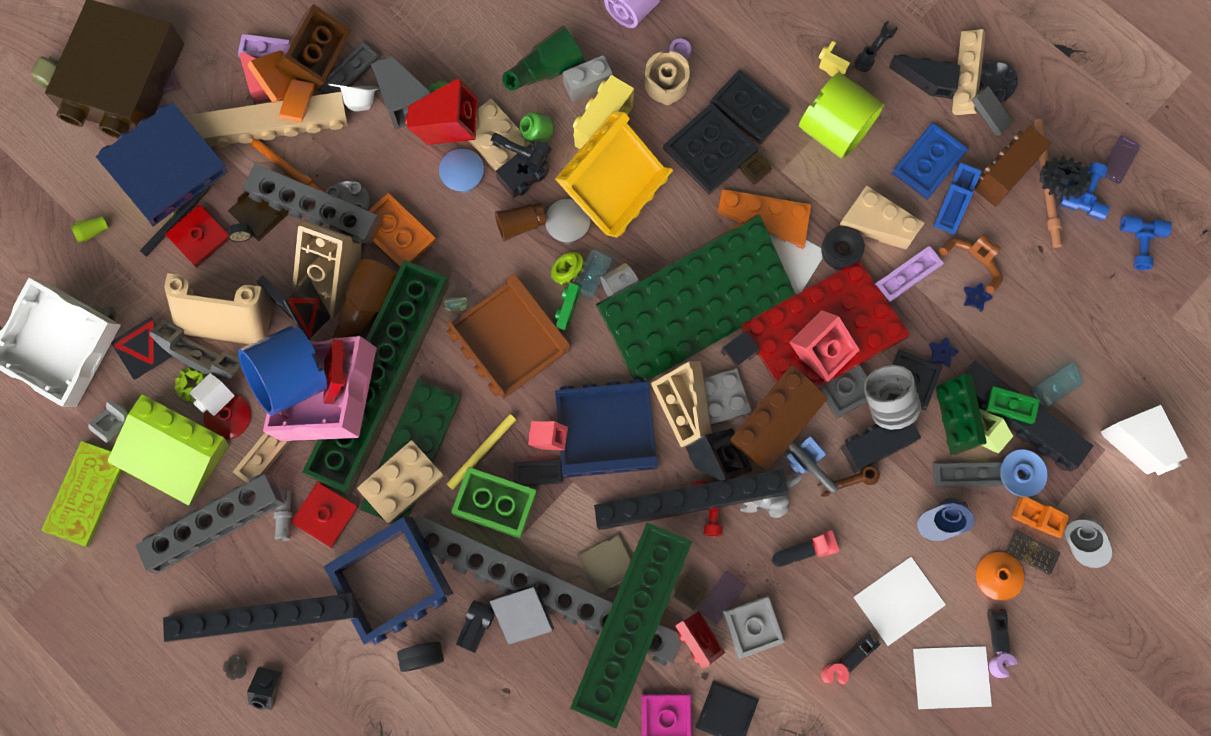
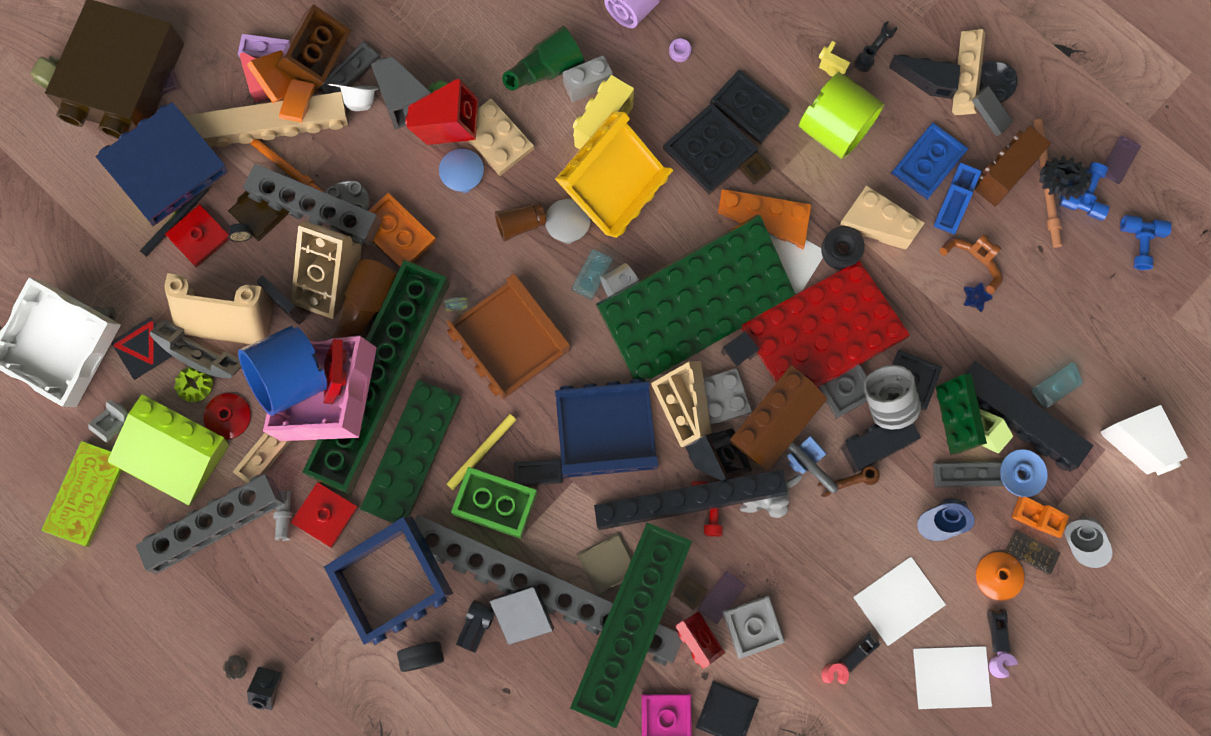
(87, 229): lime cone -> none
(211, 395): white brick -> none
(259, 617): black plate -> none
(307, 308): black piece -> none
(400, 482): tan plate -> none
(516, 182): black brick -> none
(535, 154): black brick -> none
(536, 127): bright green head -> none
(548, 435): coral brick -> none
(561, 265): lime gear -> none
(565, 314): green plate -> none
(666, 77): tan brick -> none
(822, 544): piece -> none
(825, 345): coral slope -> none
(909, 274): lavender plate -> none
(945, 358): clear blue plate -> none
(1012, 405): green plate -> none

